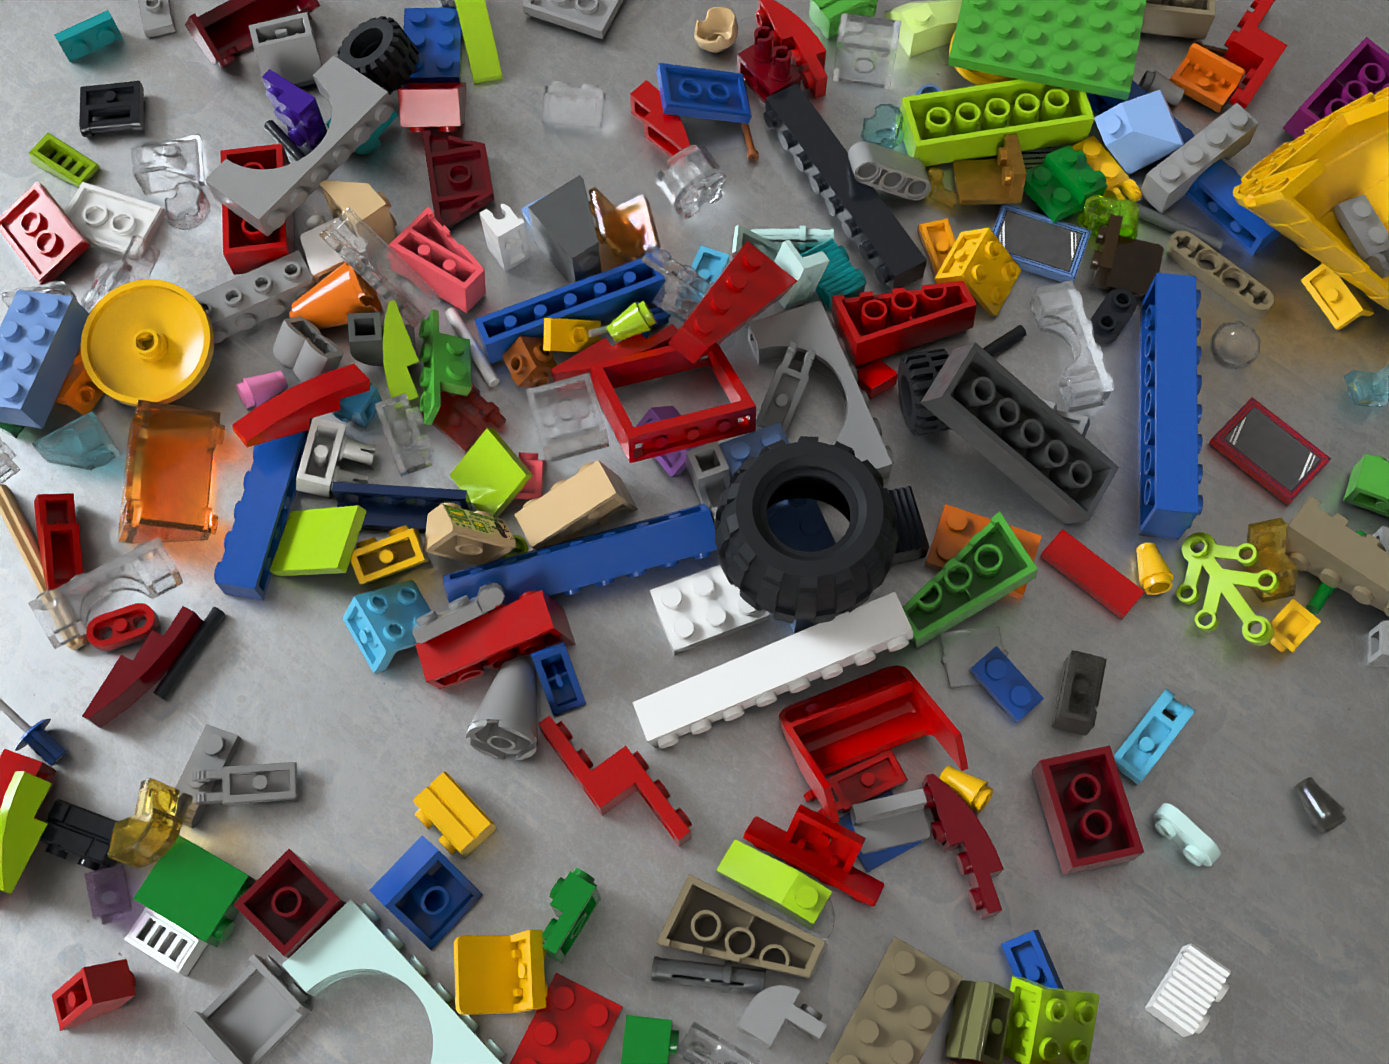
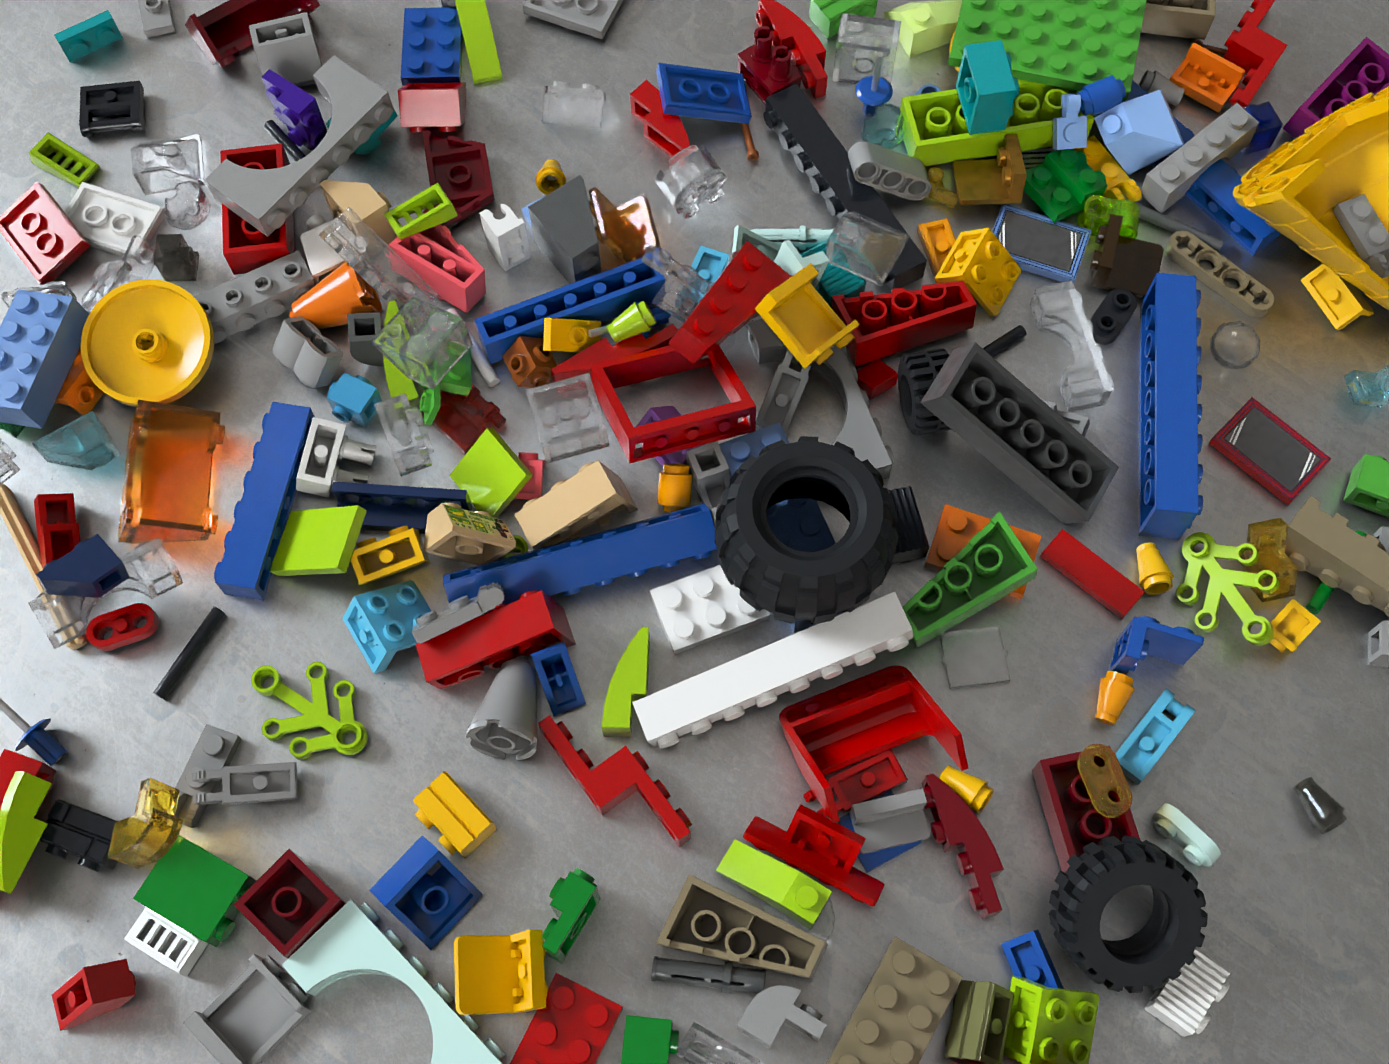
(85, 571): none -> dark blue slope
(108, 880): clear purple brick -> none
(134, 677): dark red slope -> none
(175, 258): none -> clear smoke brick
(261, 388): bright pink cone -> none
(294, 408): red slope -> none
(314, 714): none -> lime plant
(380, 52): black tyre -> none
(423, 341): none -> clear slope
(426, 199): none -> lime slope
(550, 177): none -> yellow cone
(626, 686): none -> lime slope
(674, 486): none -> light orange brick
(717, 30): tan hair -> none
(805, 319): none -> yellow panel
(865, 246): none -> clear slope
(874, 89): none -> blue piece
(986, 87): none -> teal brick
(1006, 684): blue plate -> none
(1071, 128): none -> light blue plate
(1079, 693): clear smoke brick -> none
(1101, 95): none -> blue brick
(1104, 779): none -> clear yellow plate
(1113, 696): none -> light orange cone
(1149, 637): none -> blue bracket
(1159, 946): none -> black tyre
(1267, 129): none -> clear blue brick

